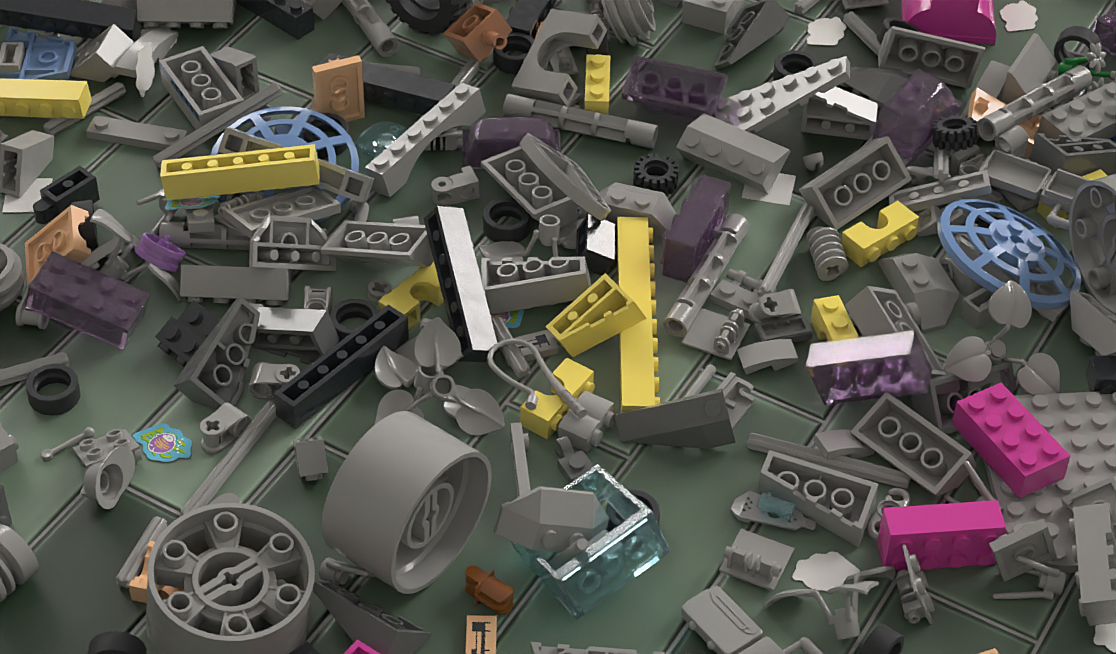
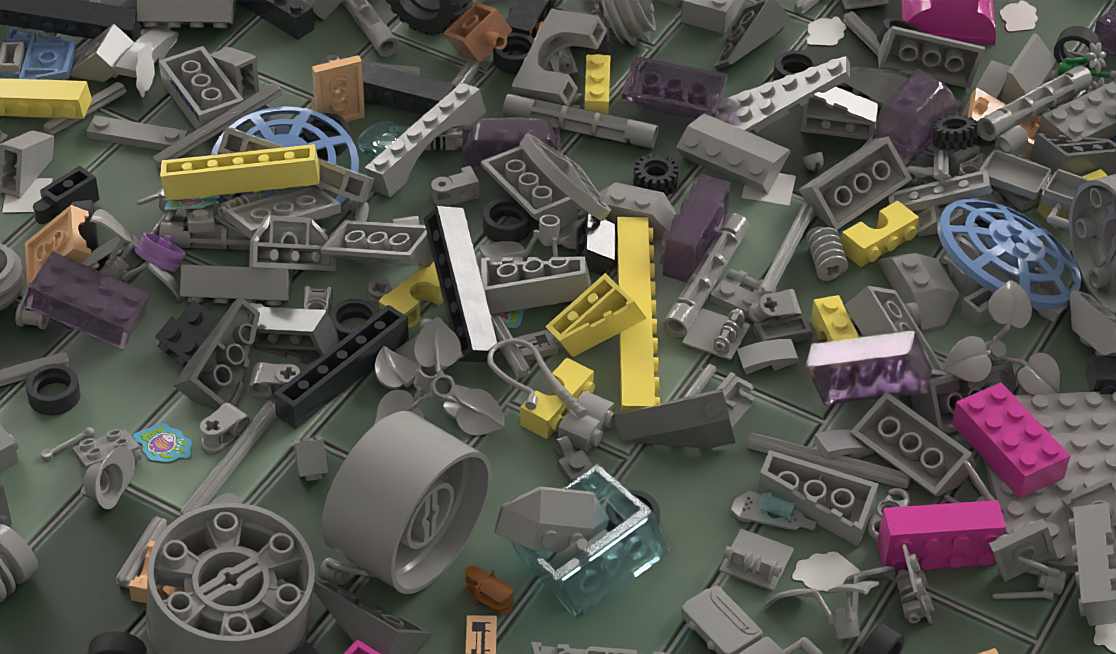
(519, 443): light grey plate -> none

